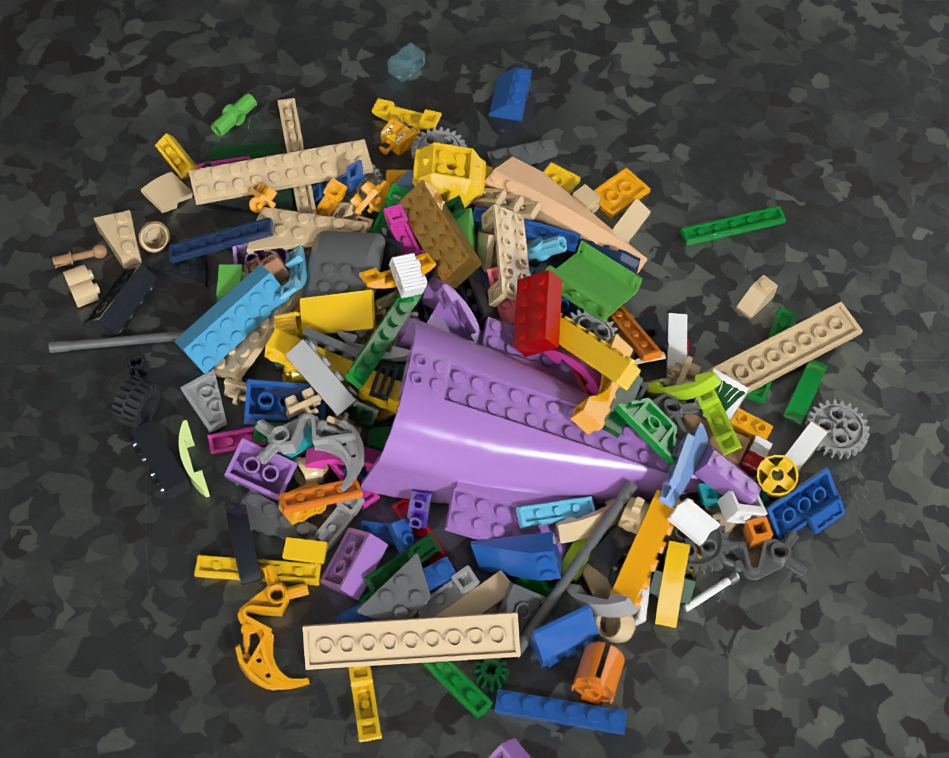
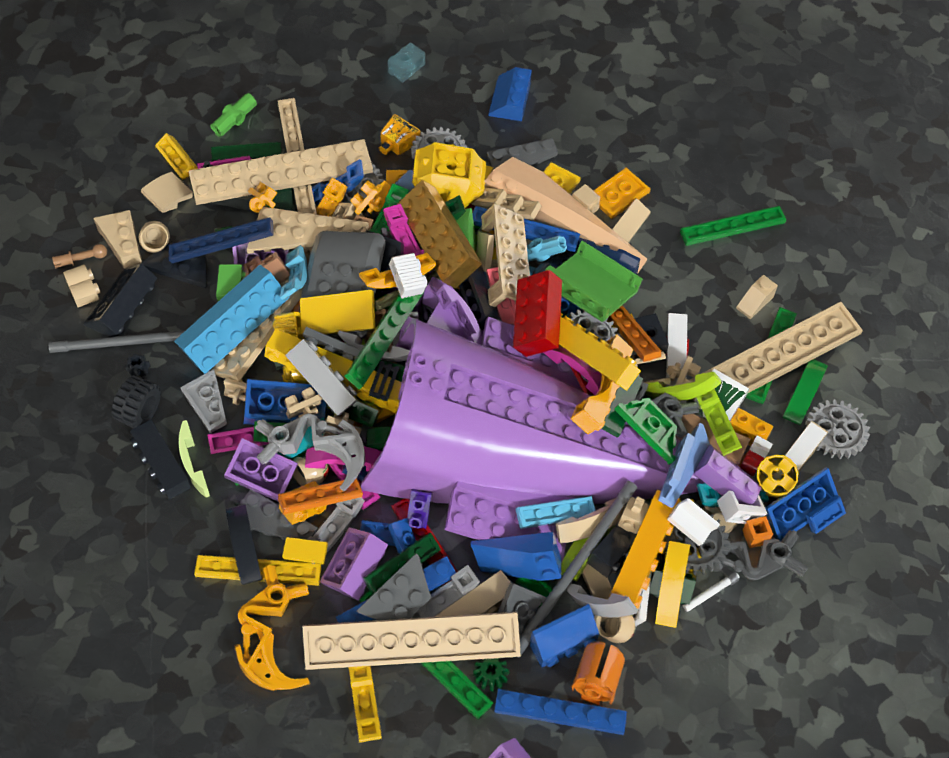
(386, 110): yellow slope -> none

